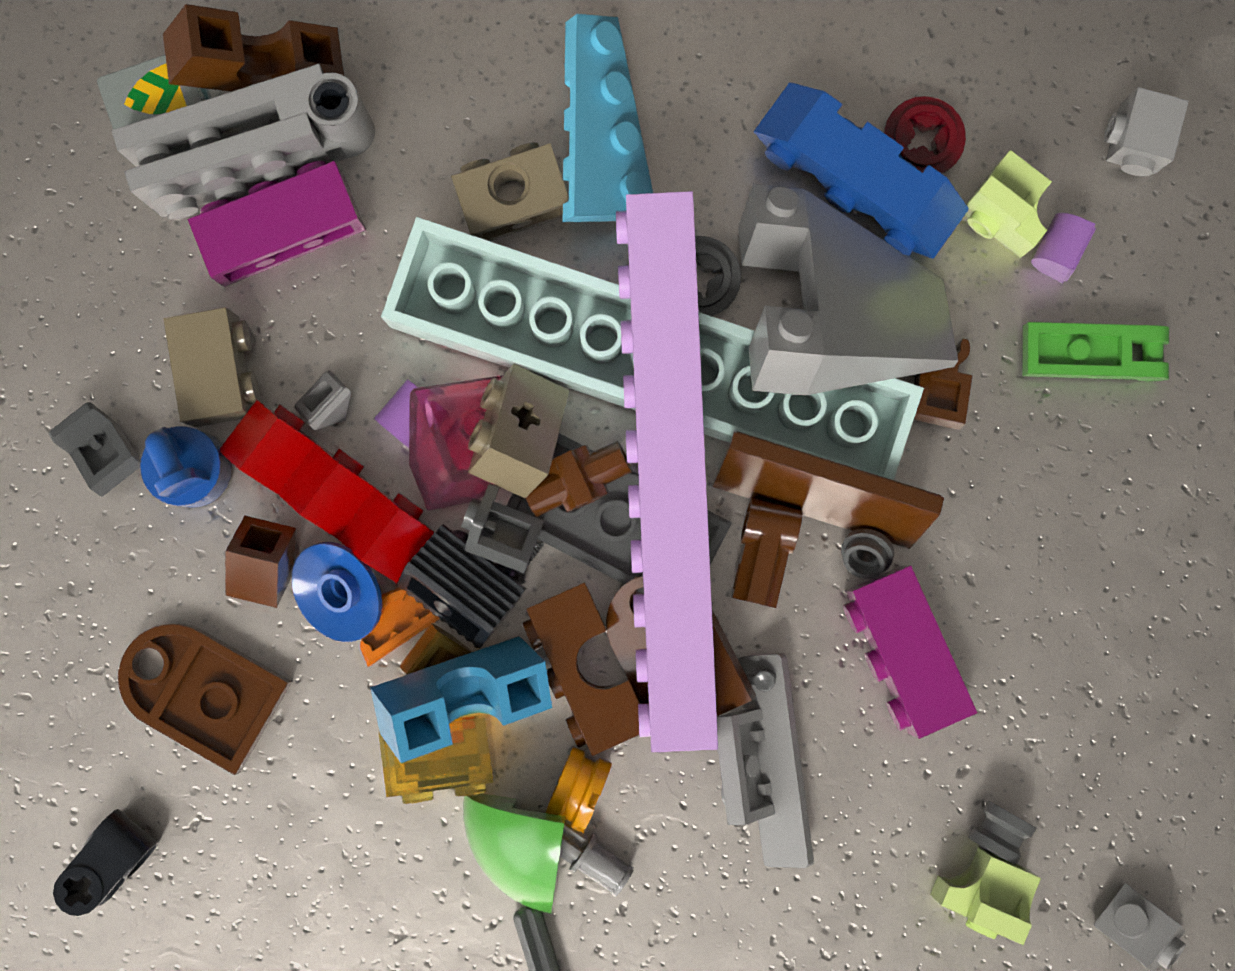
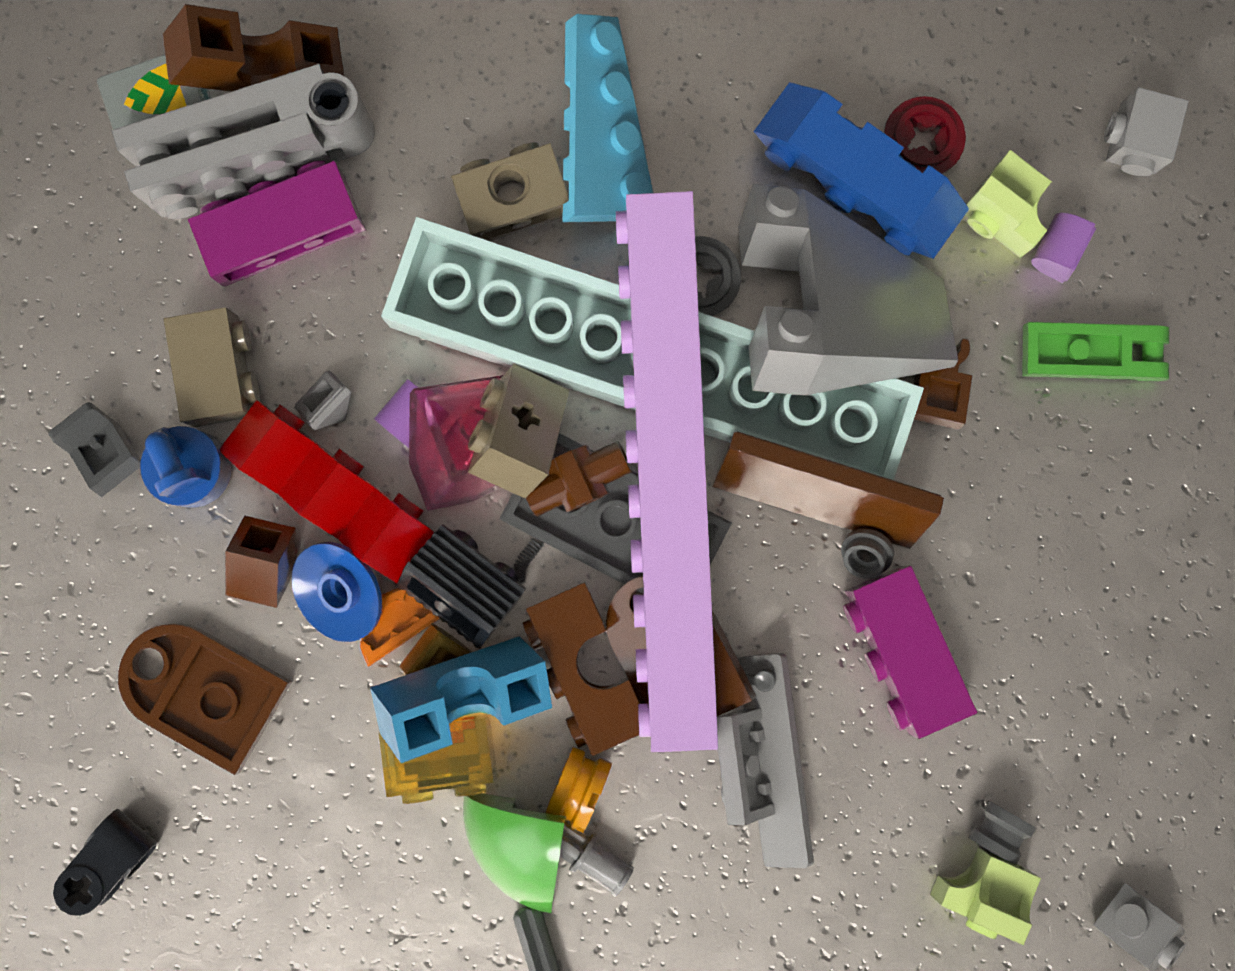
(500, 531): dark grey bracket -> none
(768, 539): reddish brown piece -> none

